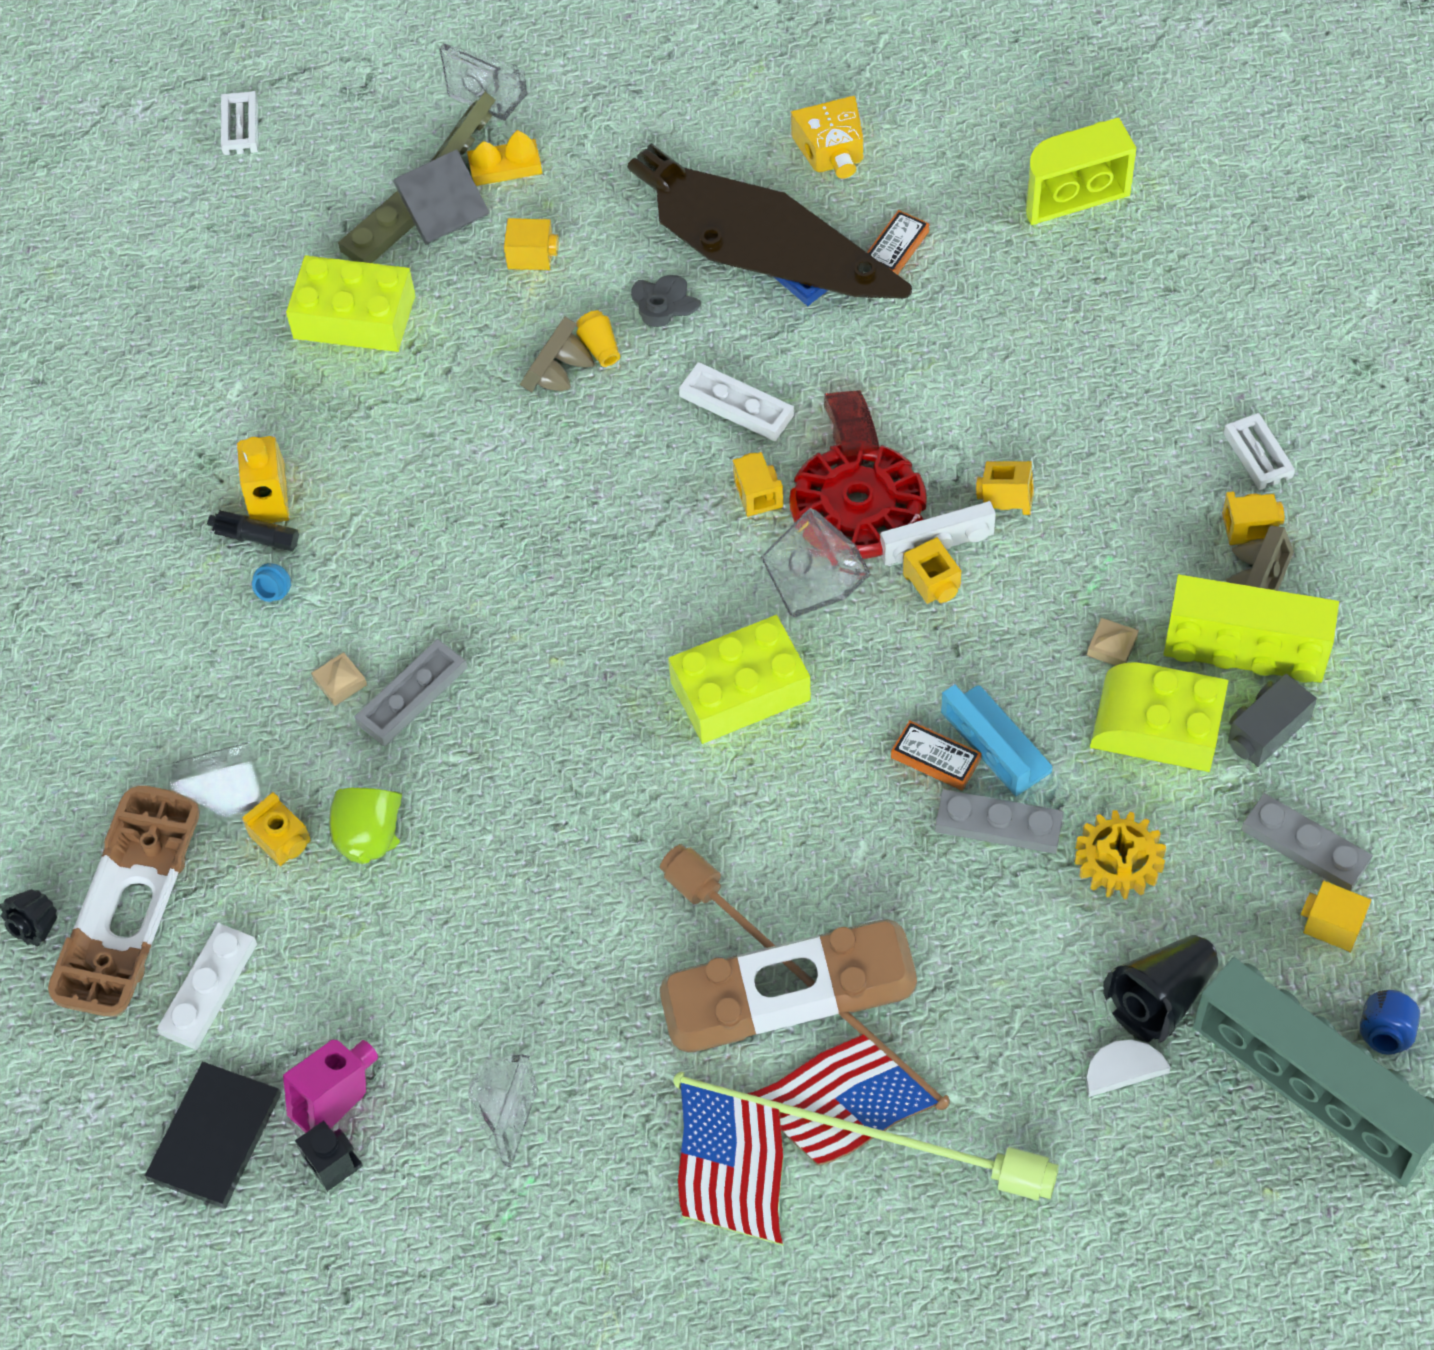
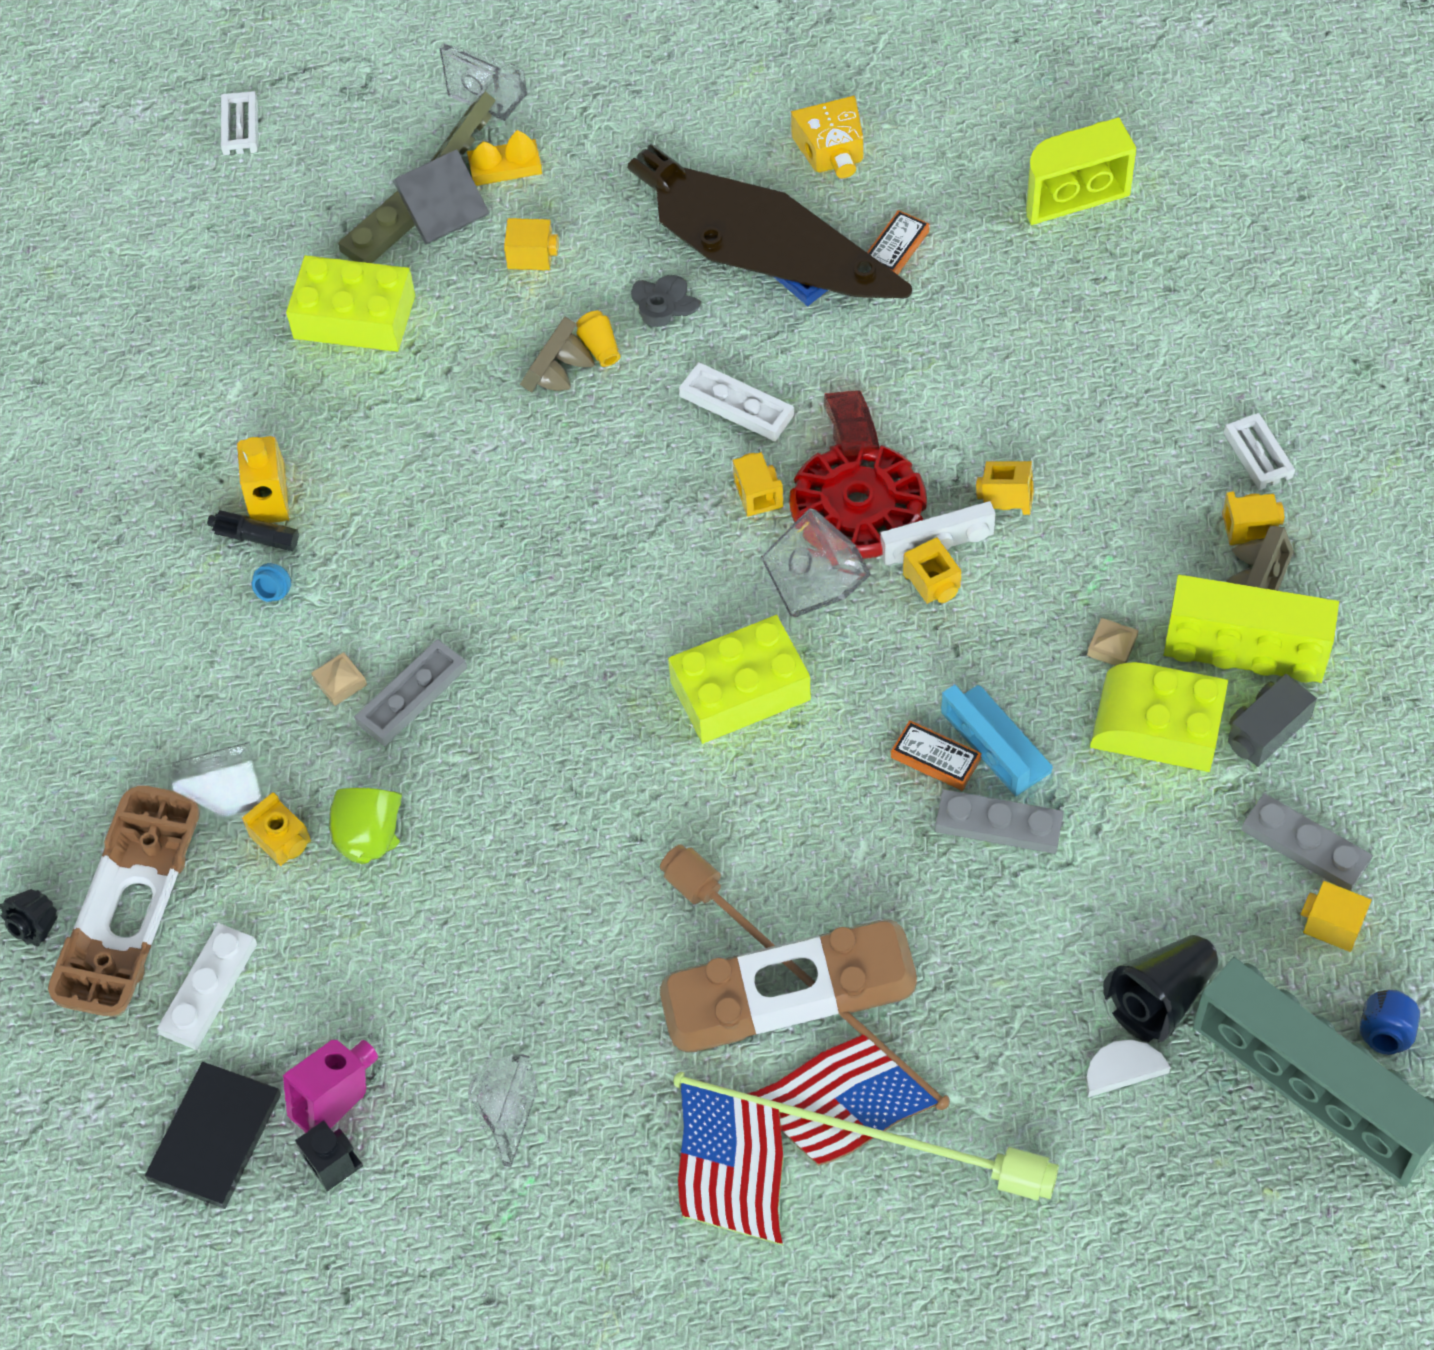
(1133, 843): yellow gear -> none

